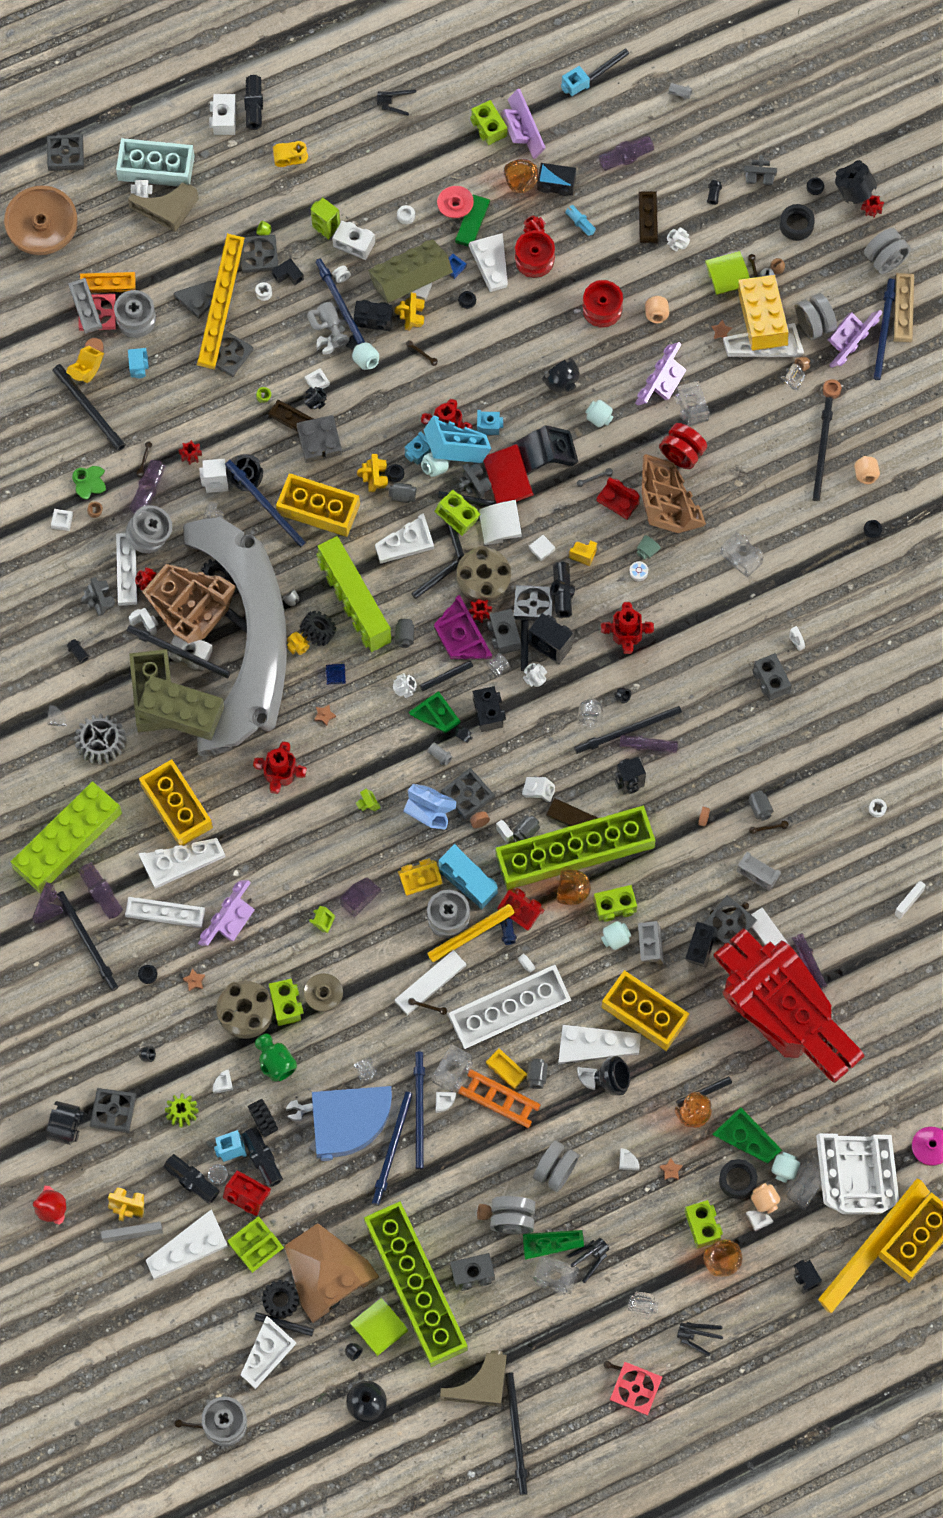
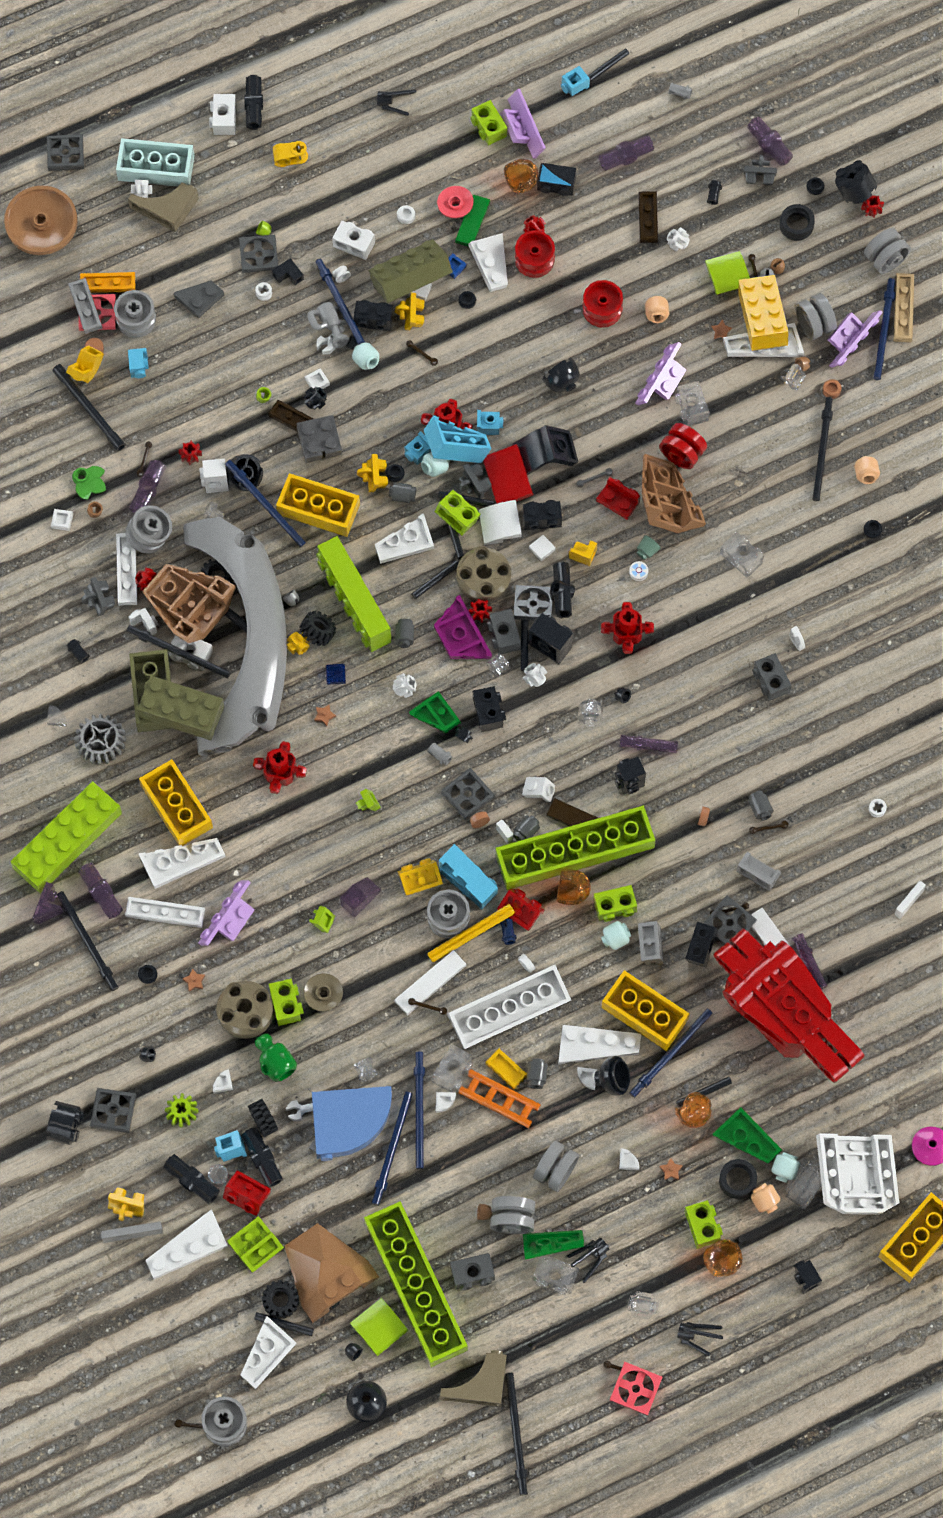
(50, 1206): red hat -> none
(220, 301): yellow tile -> none
(236, 342): dark grey piece -> none
(325, 217): lime brick -> none
(429, 806): light blue piece -> none
(445, 676): black bar -> none
(542, 515): none -> black brick
(580, 220): medium azure axle -> none
(594, 743): black bar -> none
(599, 413): light aqua head -> none
(645, 1080): none -> dark blue bar
(758, 1219): white tile -> none
(770, 141): none -> clear purple piece
(873, 1245): yellow tile -> none

